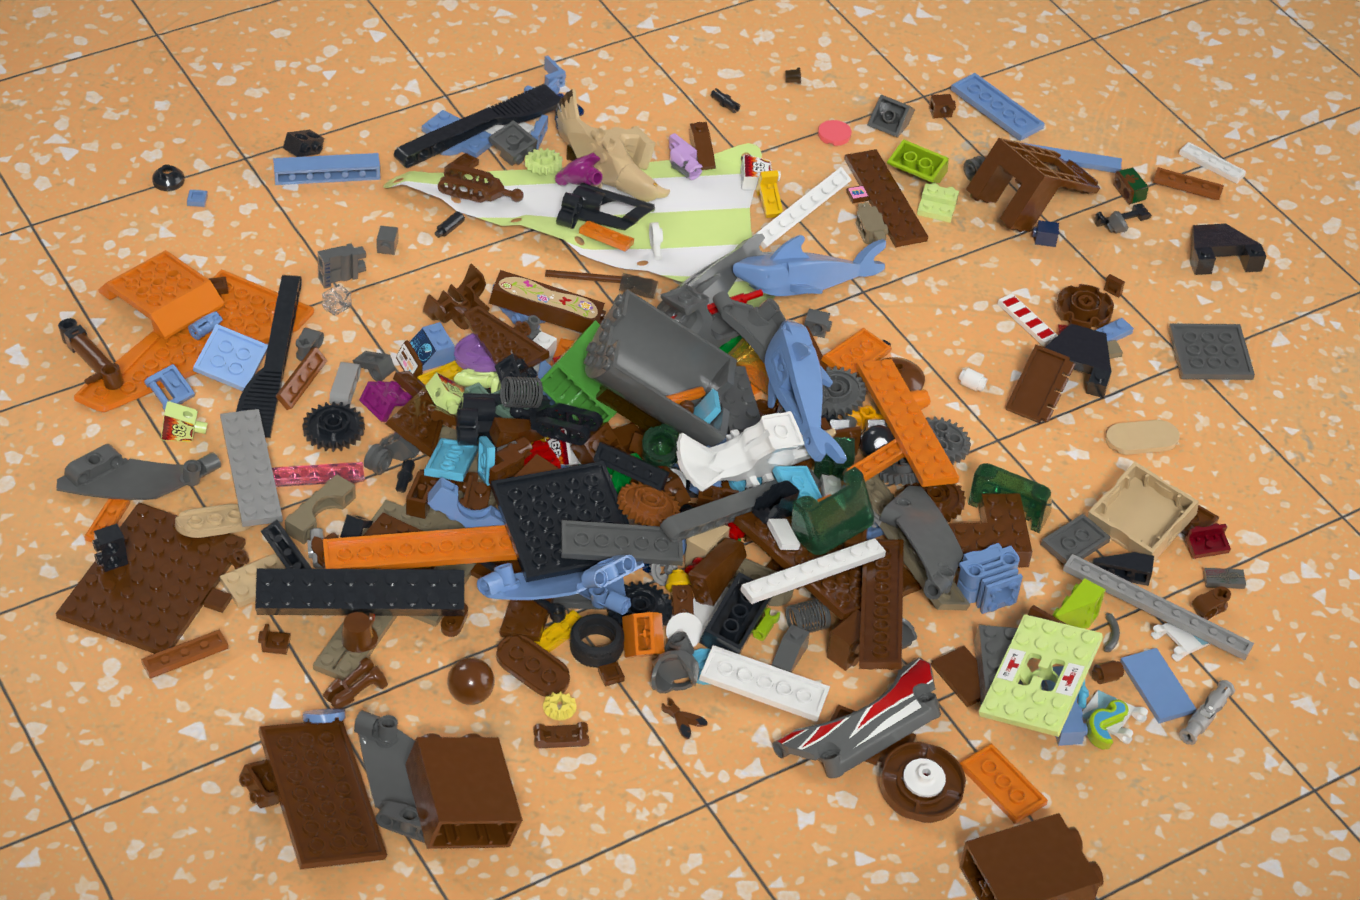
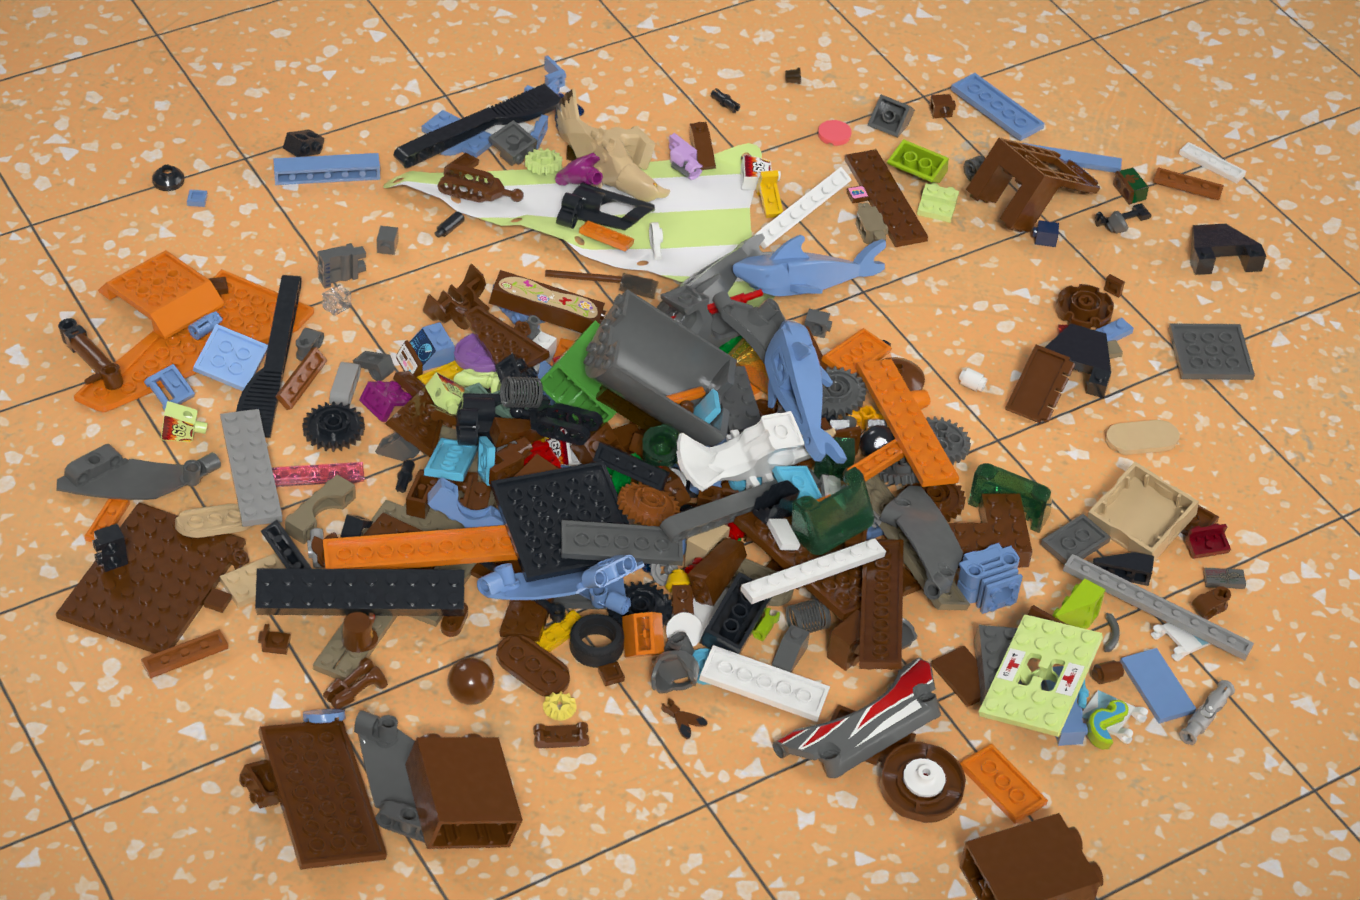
(378, 459): dark grey wheel -> none
(1027, 319): white tile -> none

